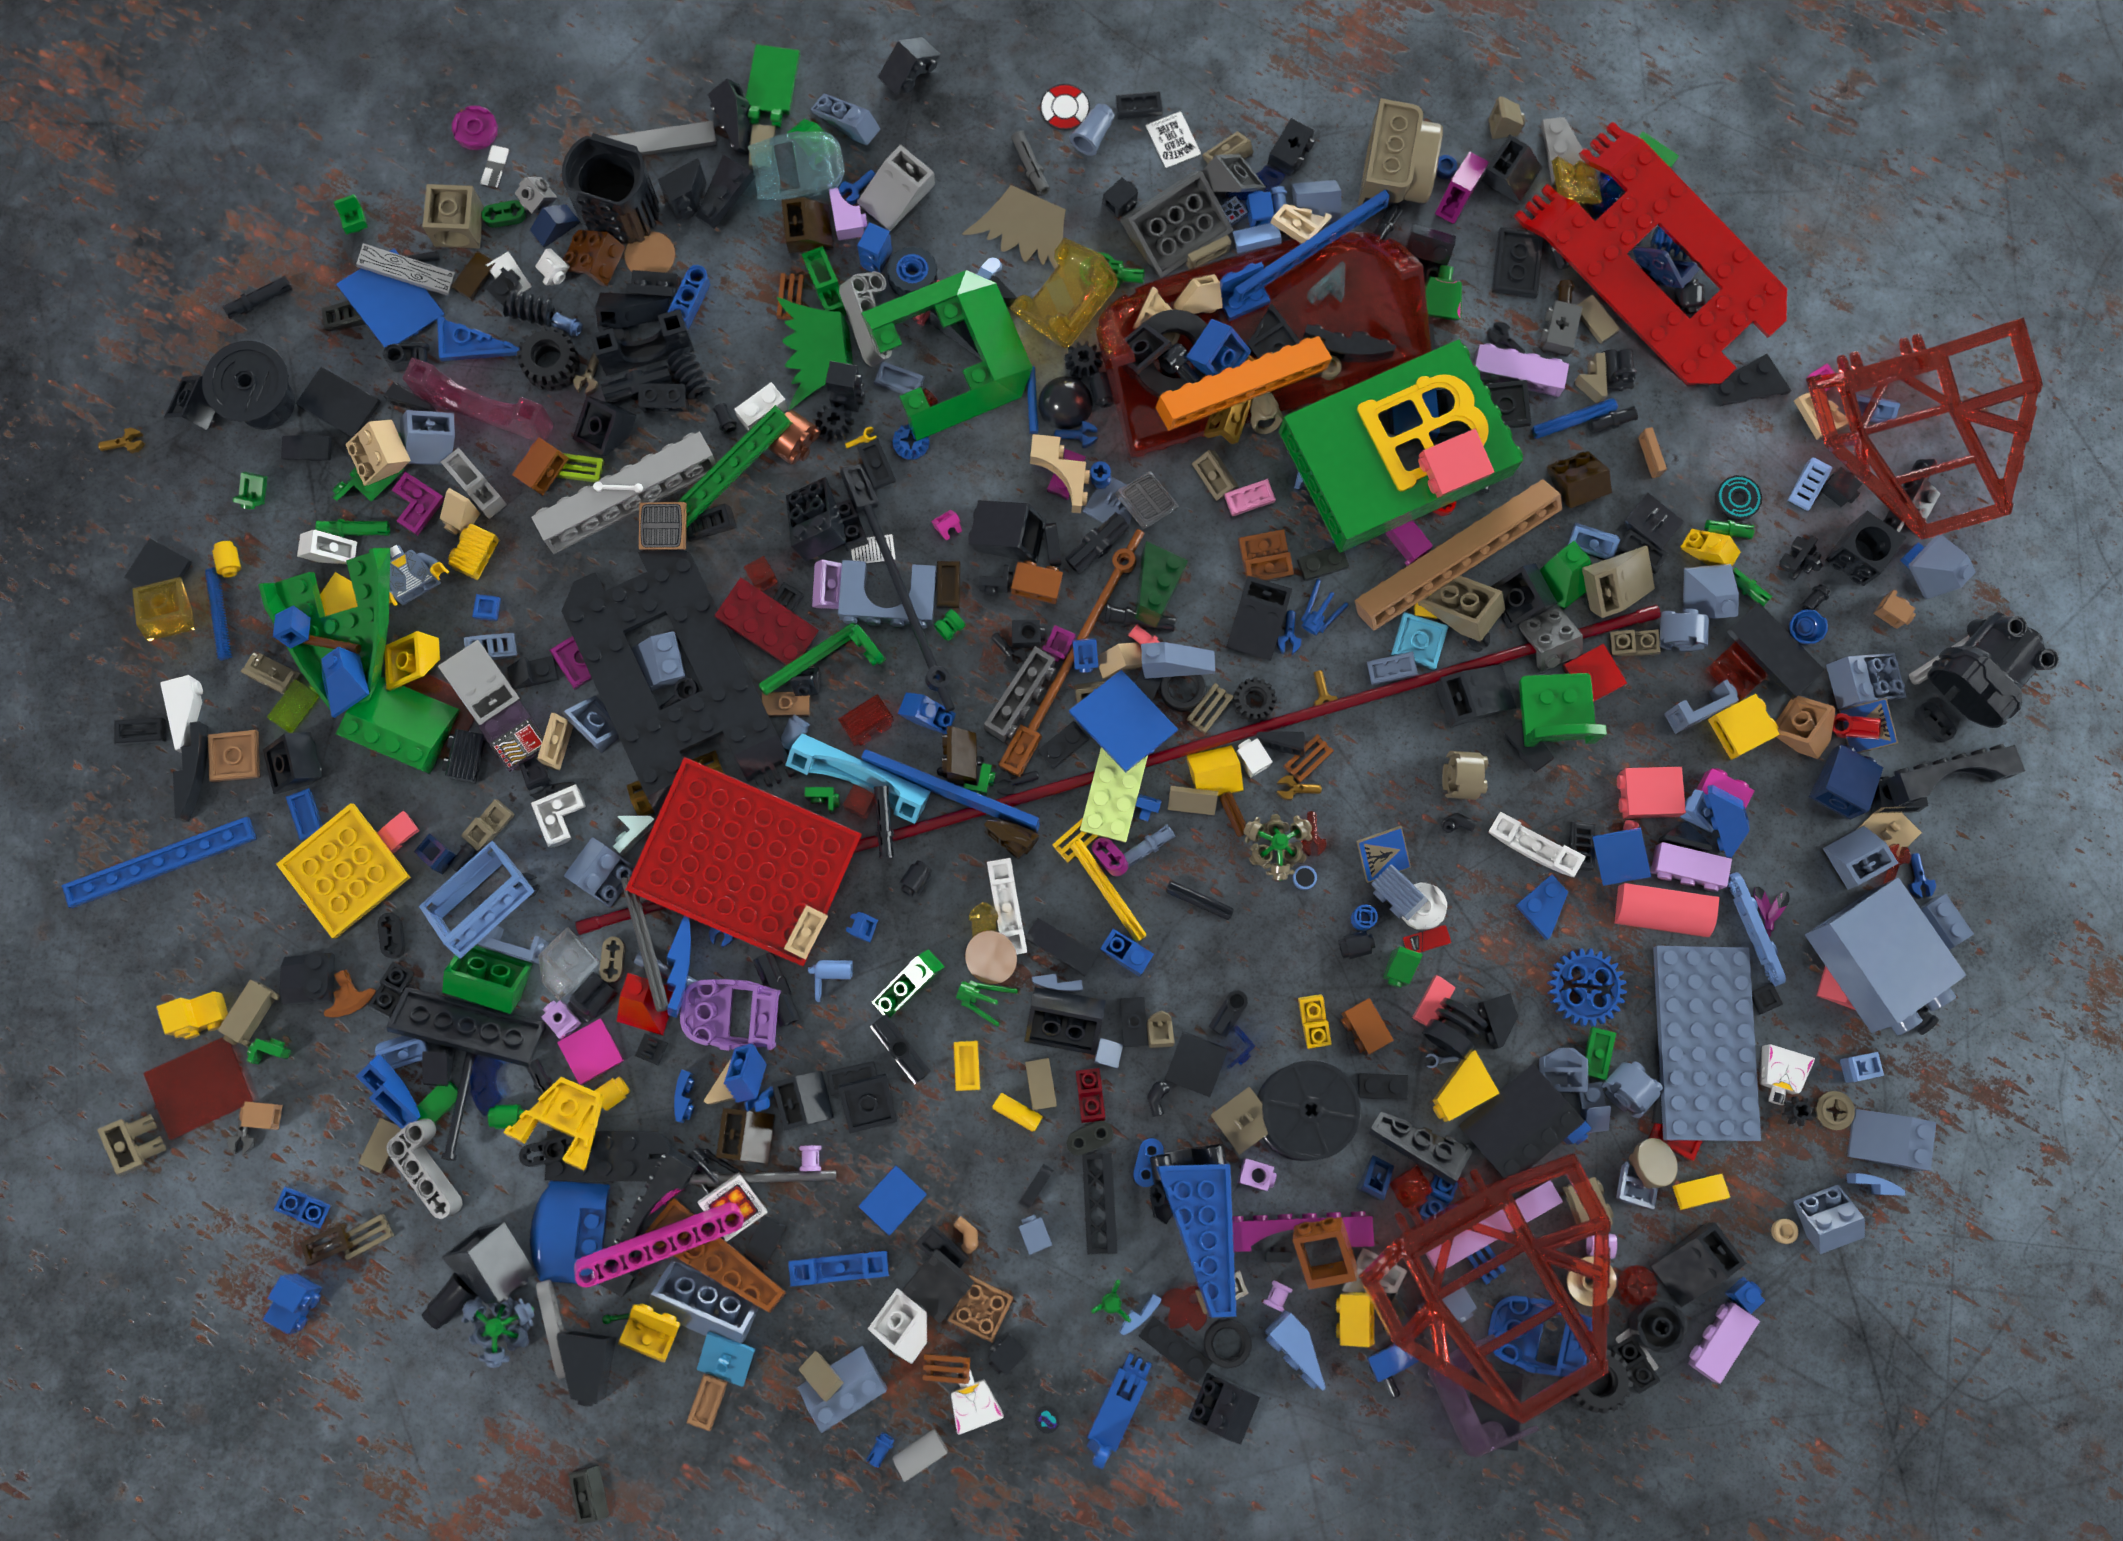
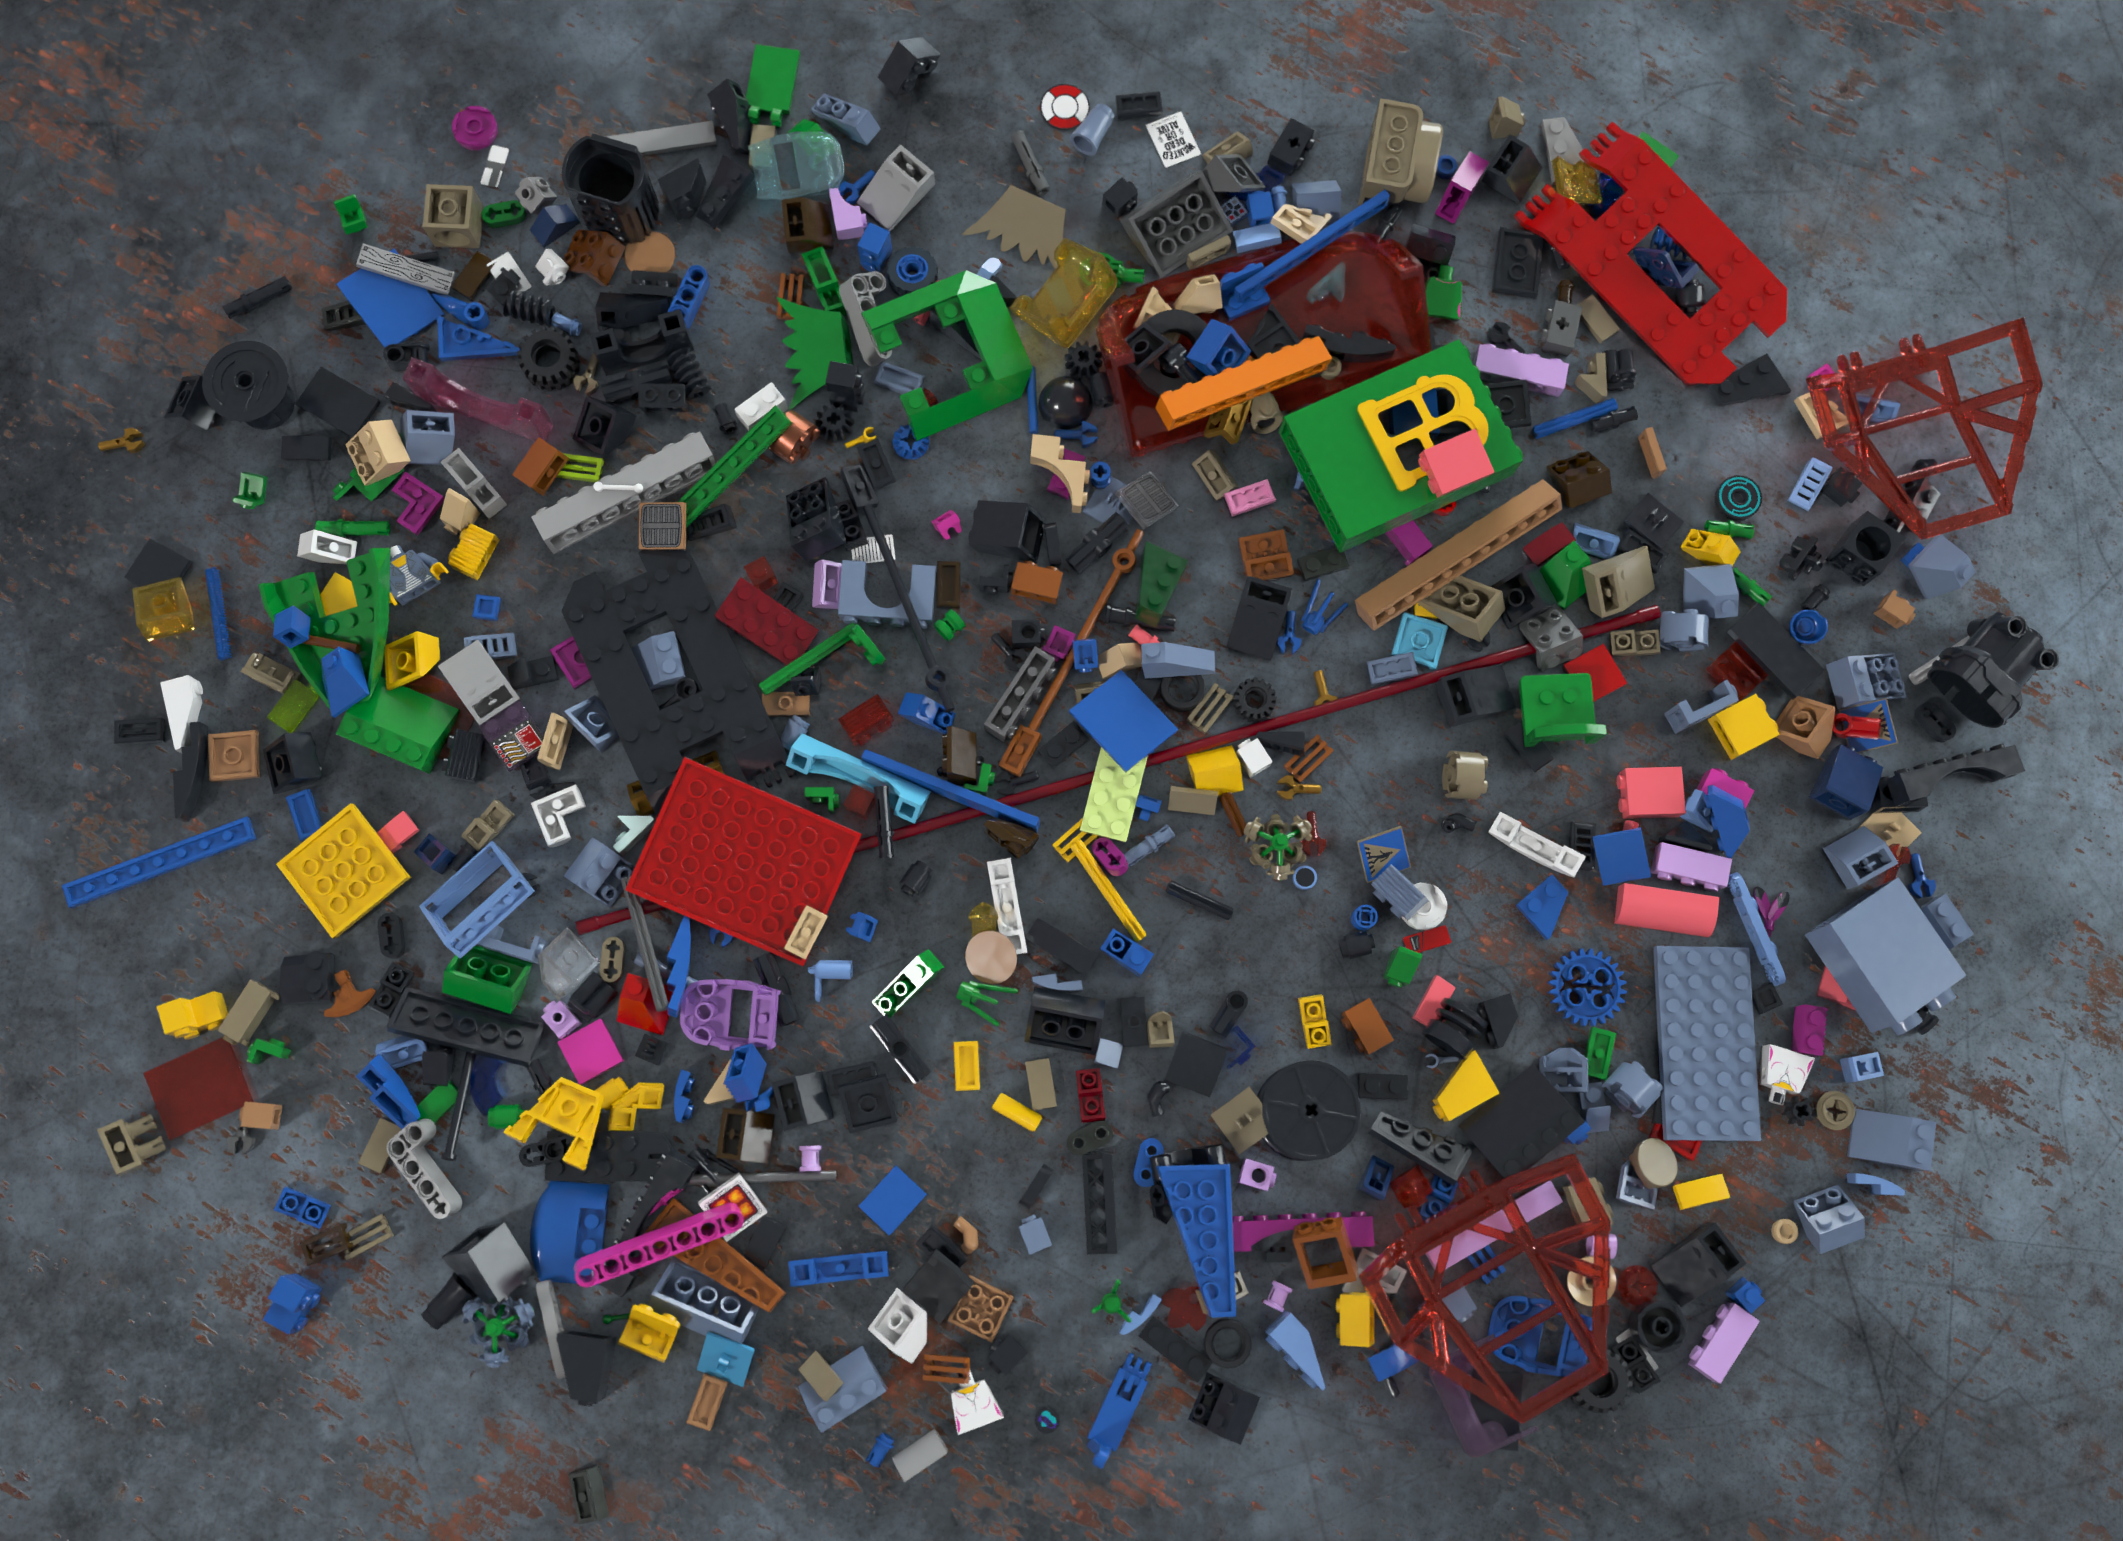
(226, 558): yellow brick -> none
(463, 311): none -> blue piece
(640, 1096): none -> yellow tile
(1549, 544): none -> dark red slope
(1809, 1030): none -> magenta brick

